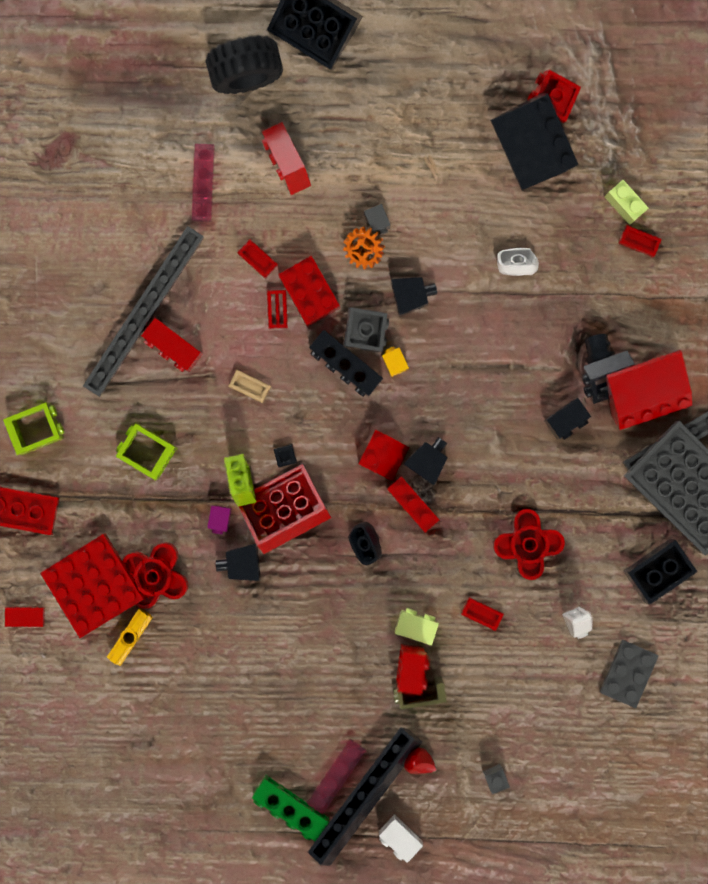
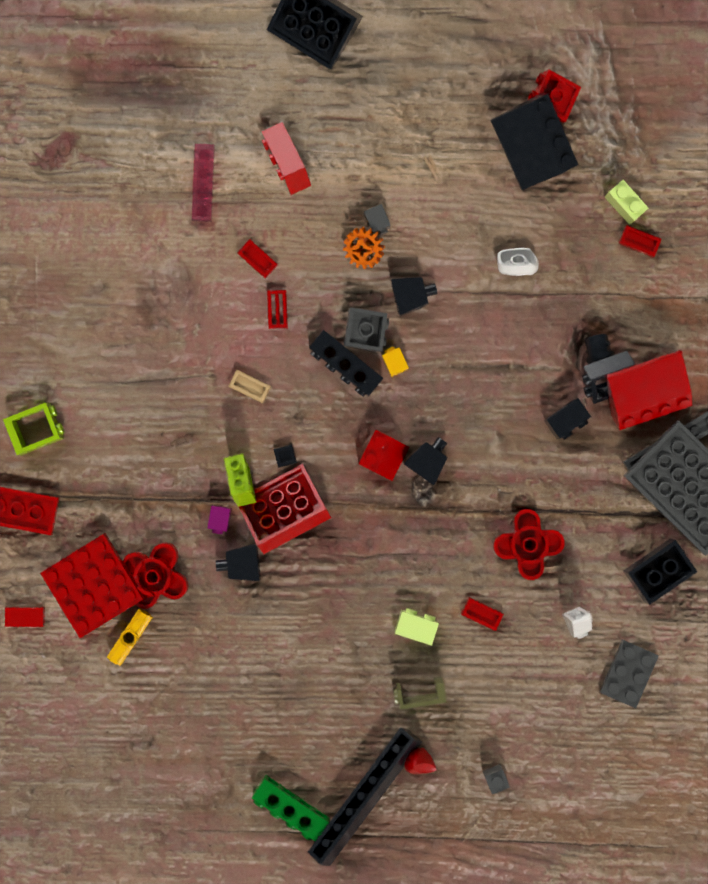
(143, 311): dark grey plate -> none
(163, 460): lime window -> none
(171, 345): red brick -> none
(244, 64): black tyre -> none
(309, 291): red brick -> none
(336, 776): clear pink plate -> none
(365, 543): black piece -> none
(400, 839): white brick -> none
(411, 669): red brick -> none
(413, 504): red brick -> none

